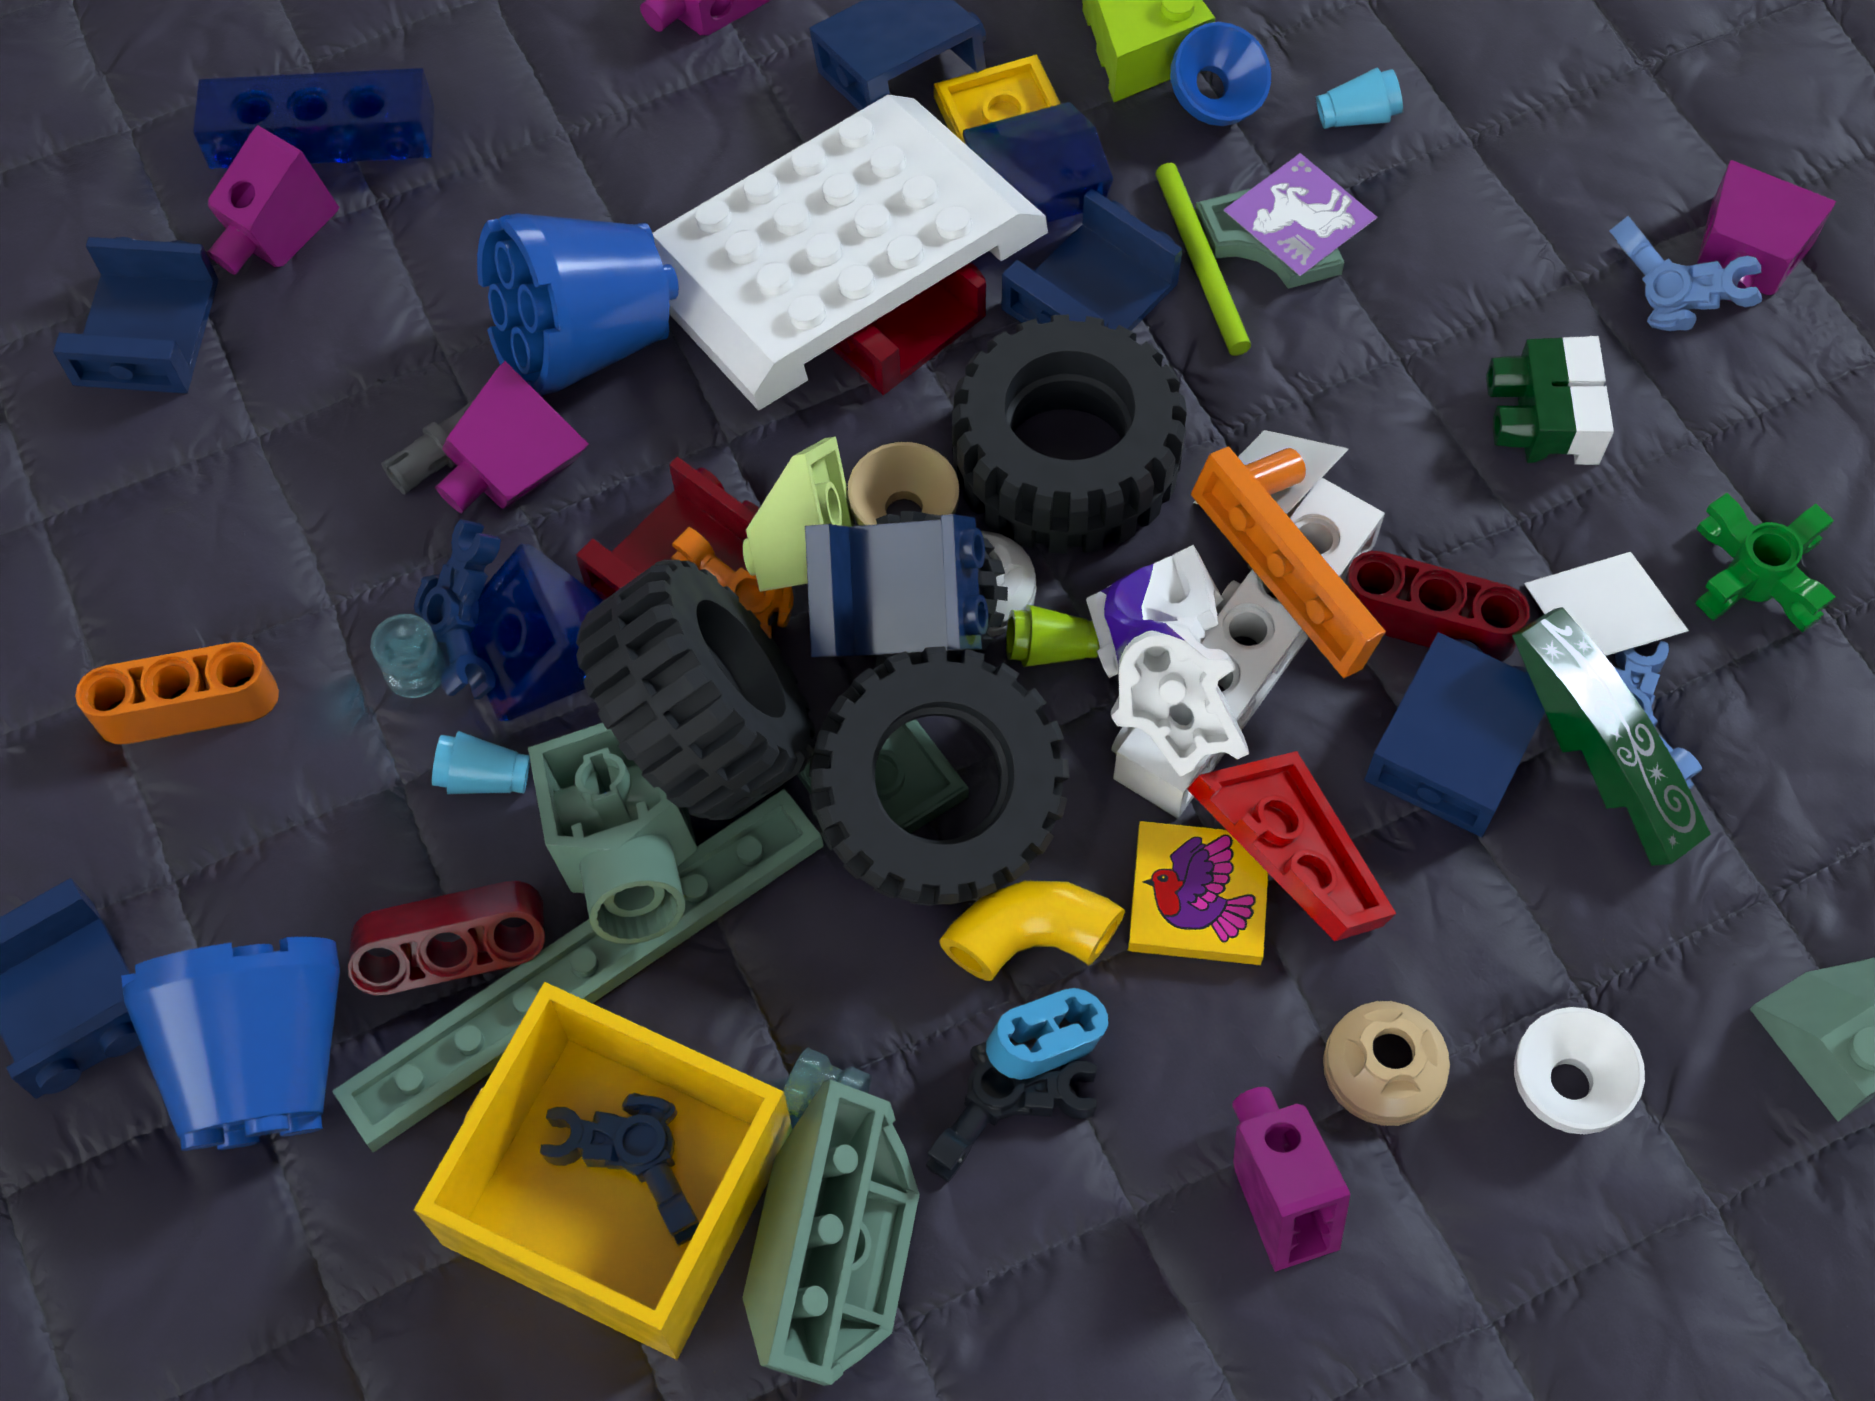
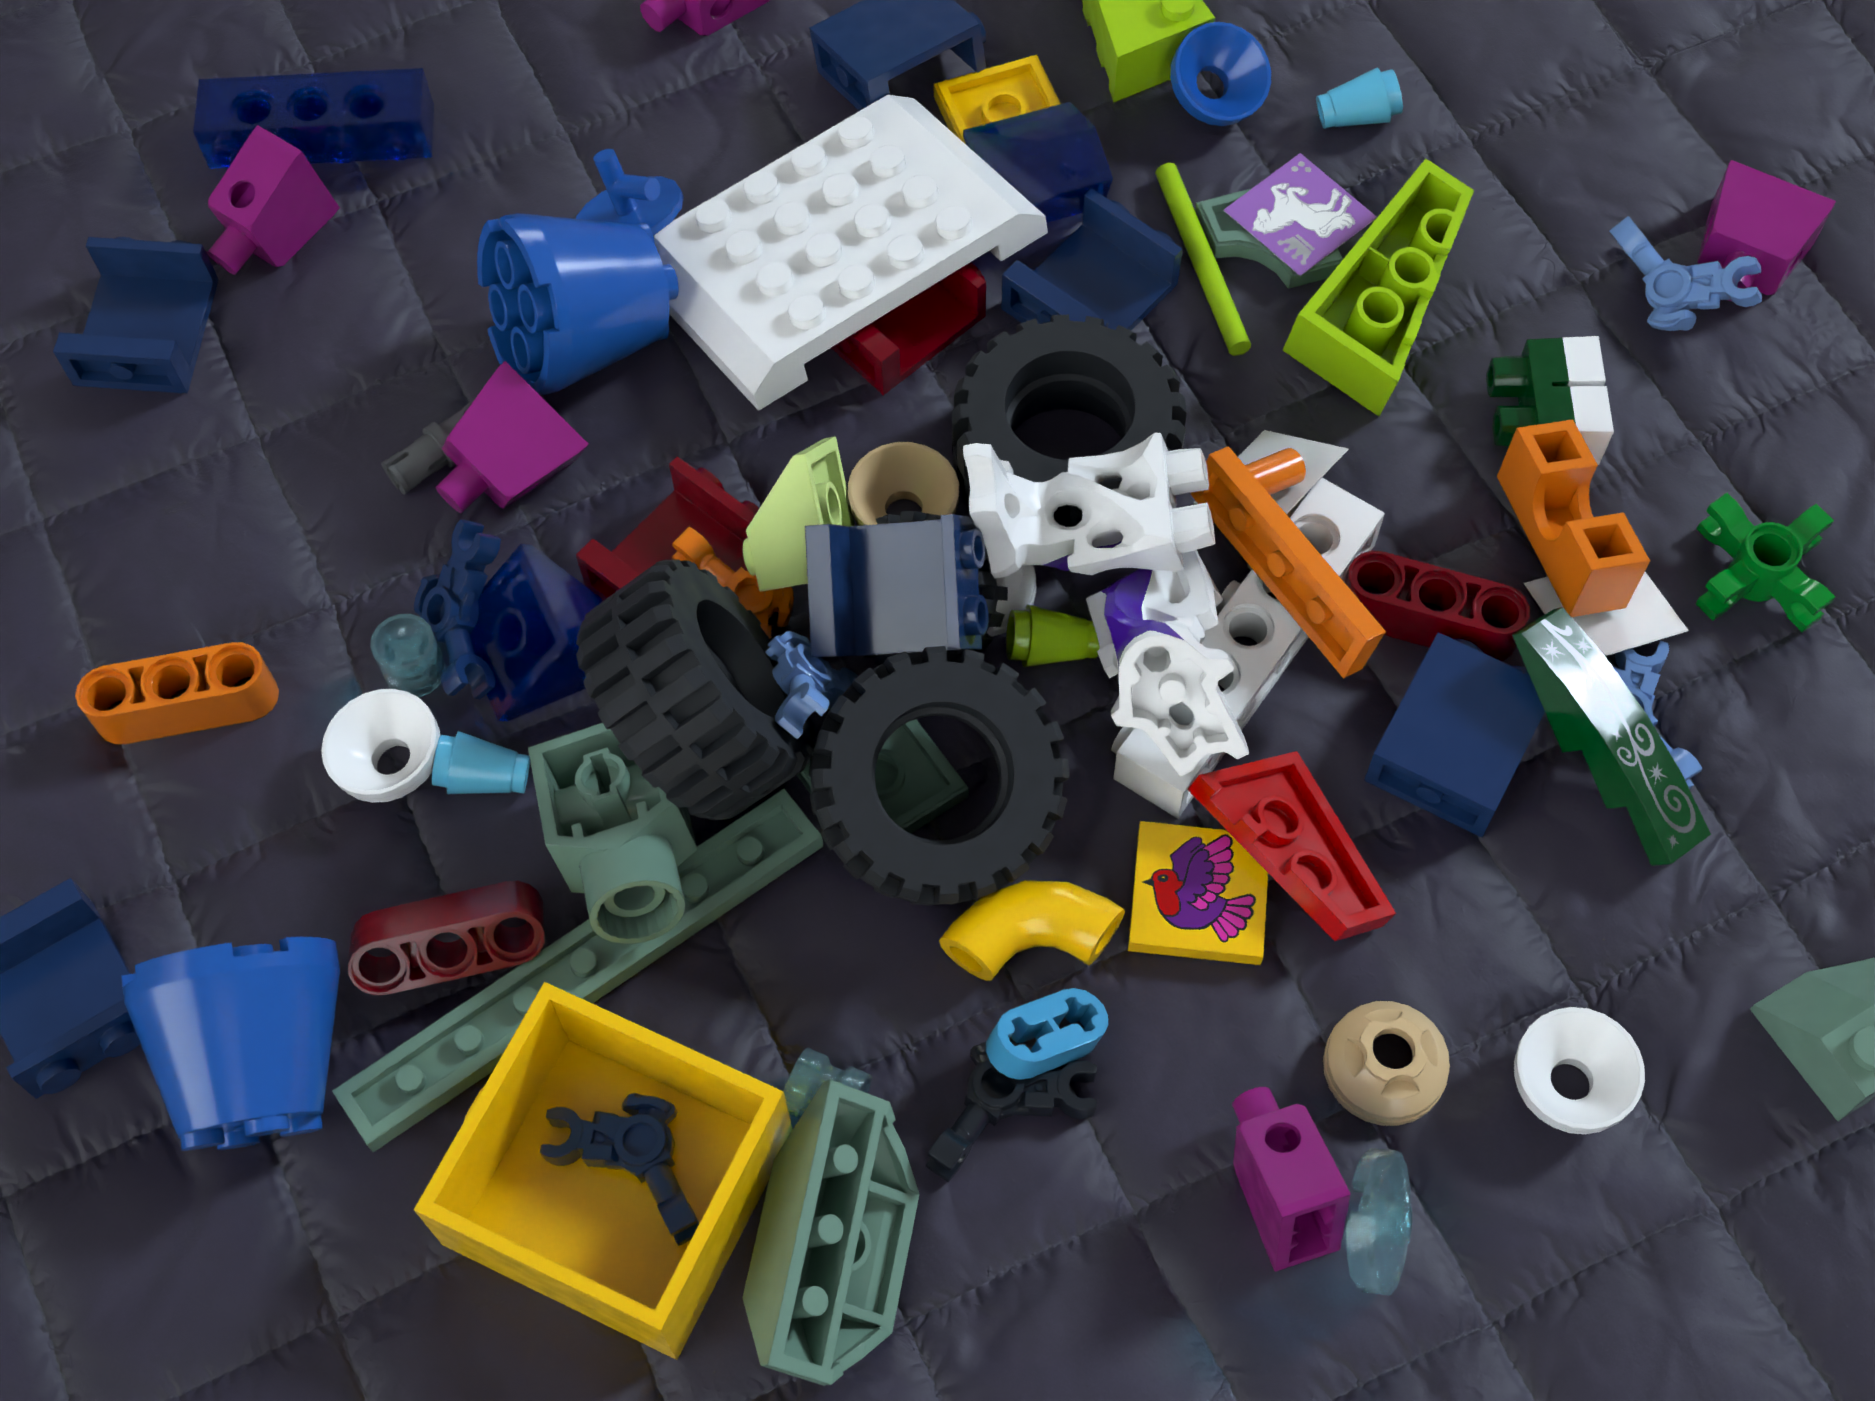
(368, 729): none -> white piece
(632, 197): none -> blue shield
(806, 681): none -> medium blue piece
(1118, 526): none -> white hips
(1375, 299): none -> lime wedge
(1382, 1225): none -> clear light blue plate
(1586, 557): none -> orange arch

